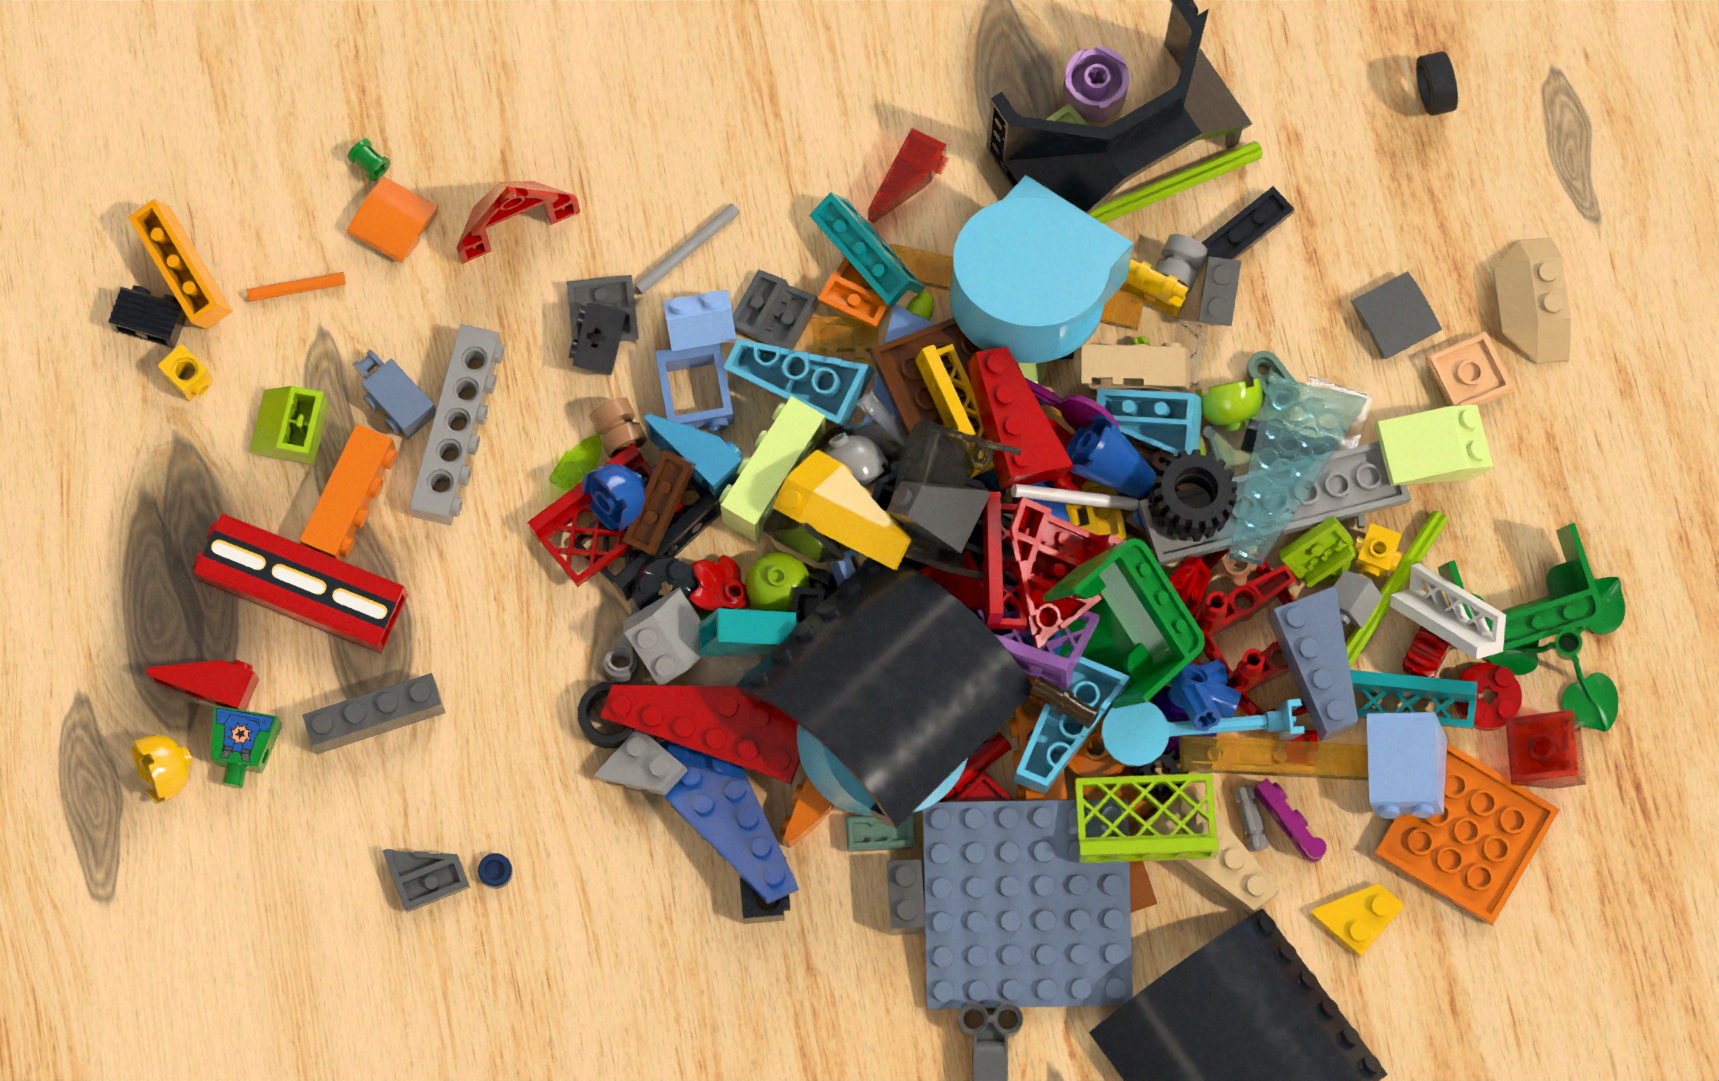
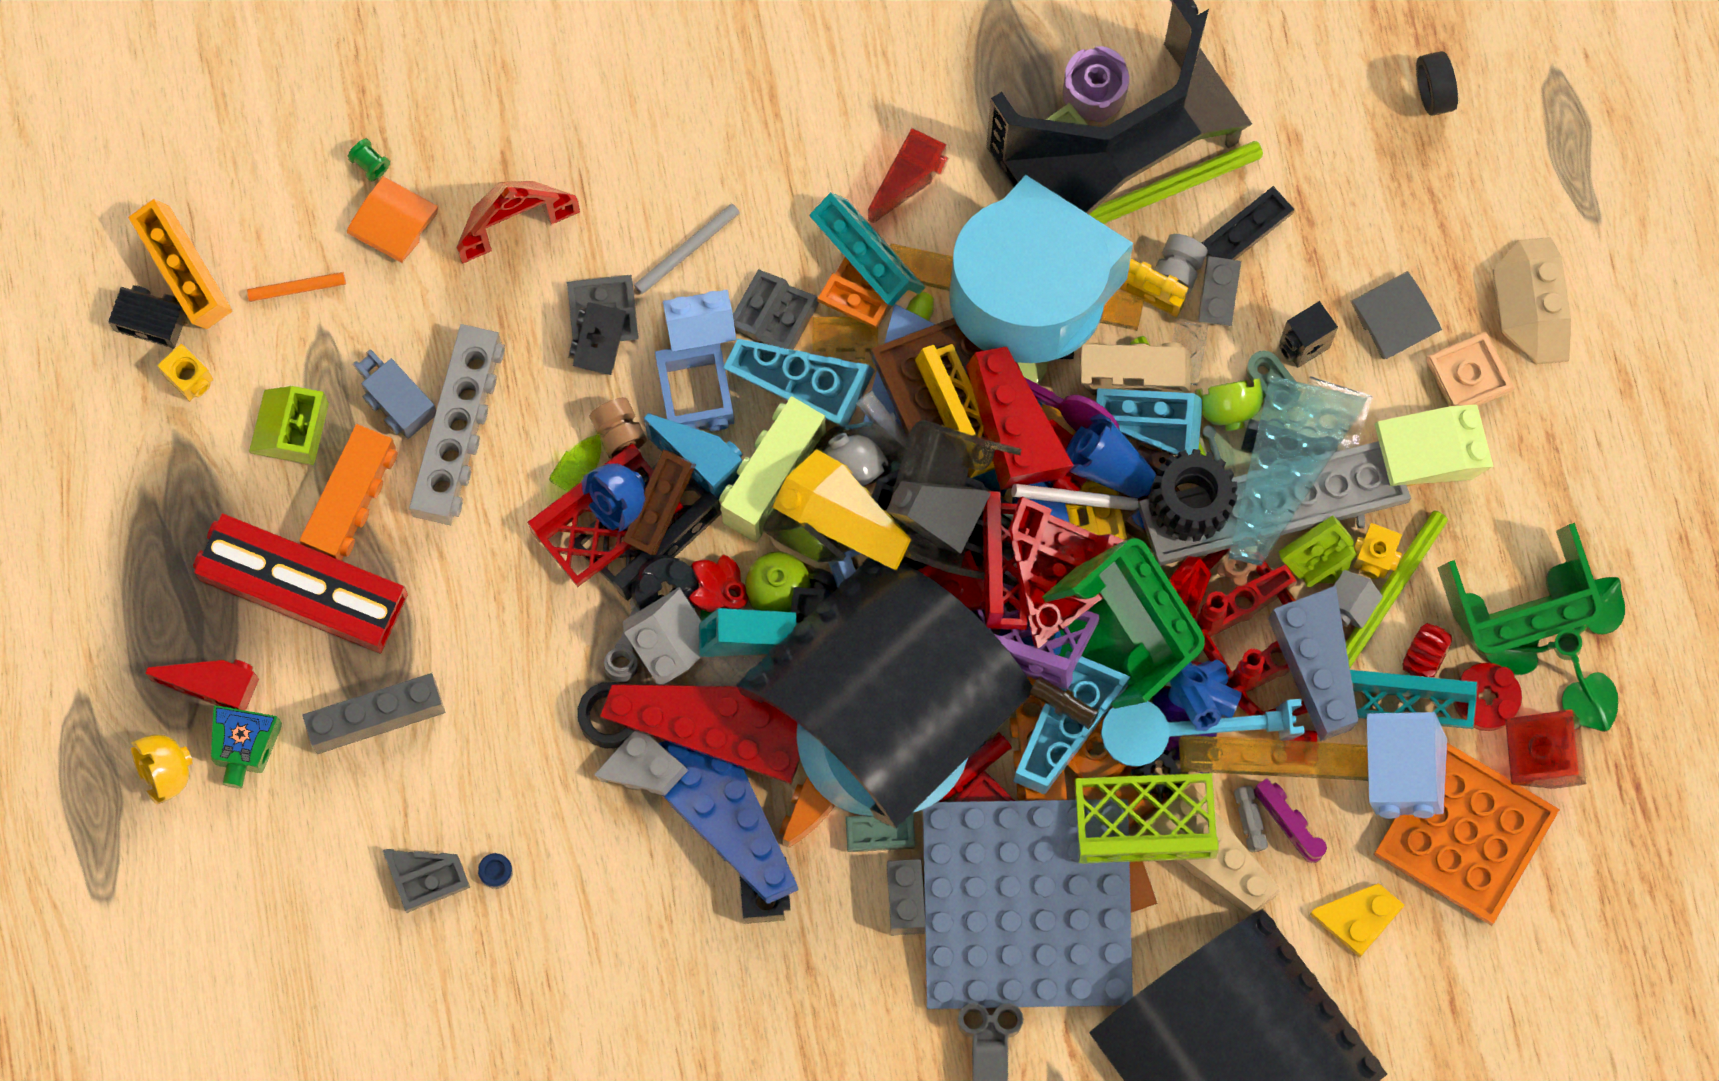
(1307, 334): none -> black brick
(1451, 621): white fence -> none

